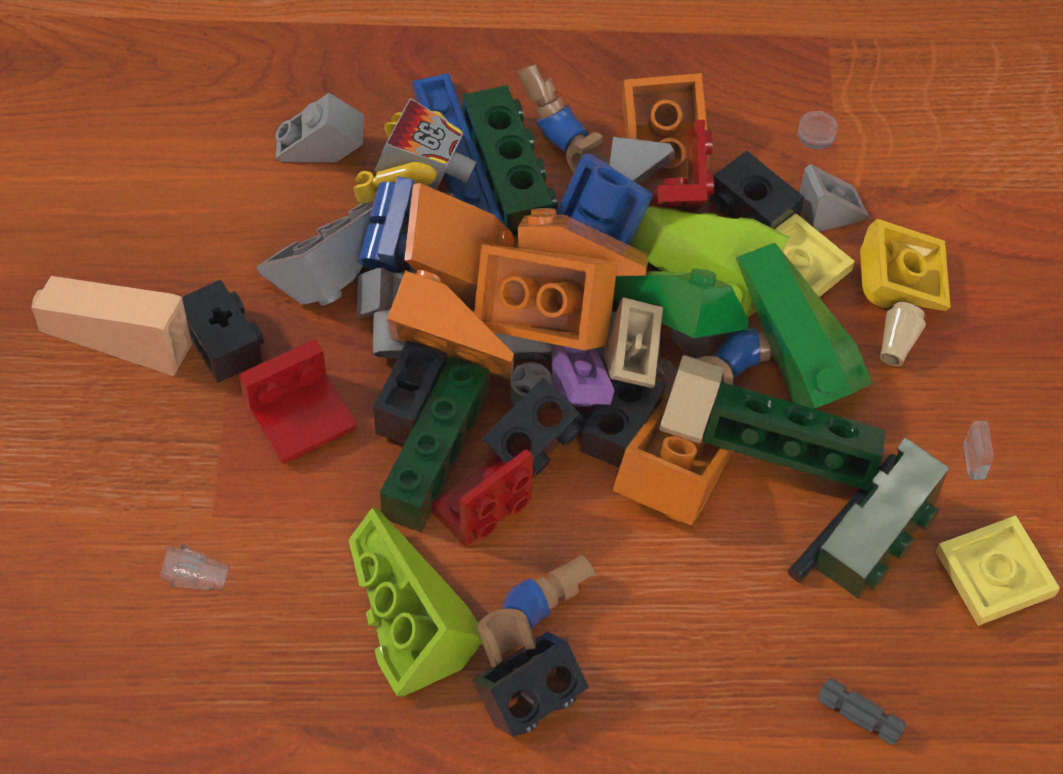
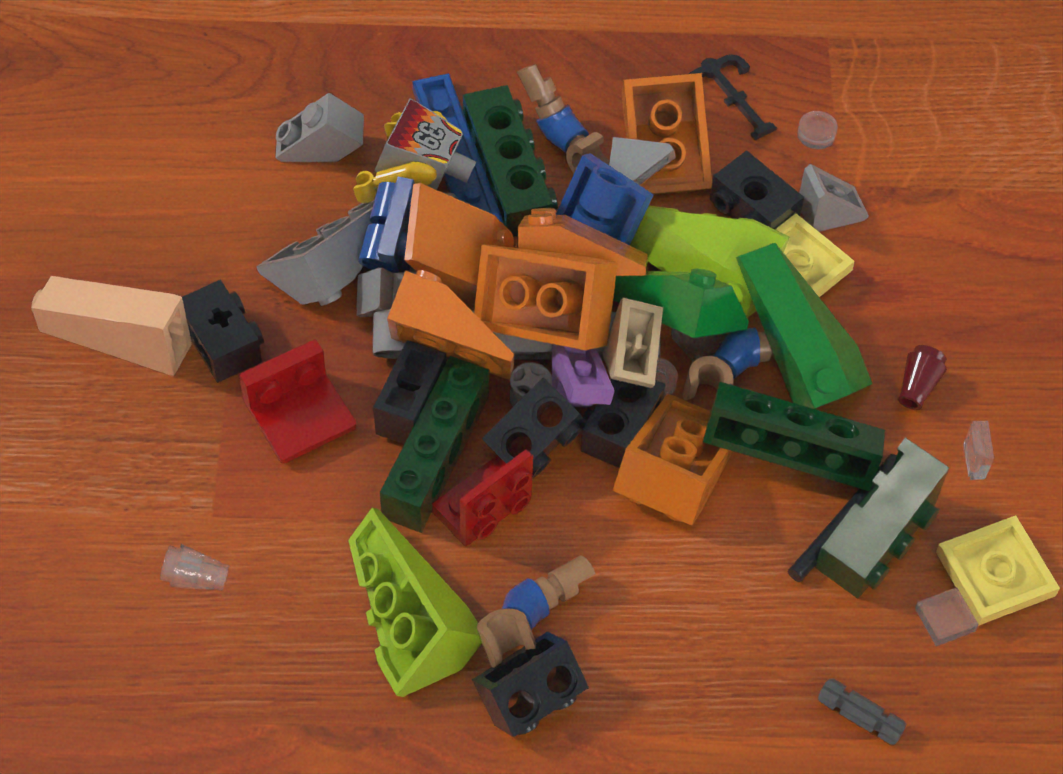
(676, 192): red bracket -> none
(691, 399): tan slope -> none
(711, 69): none -> black piece
(902, 329): tan cone -> none
(904, 267): yellow slope -> none
(922, 373): none -> dark red cone
(946, 616): none -> clear tile

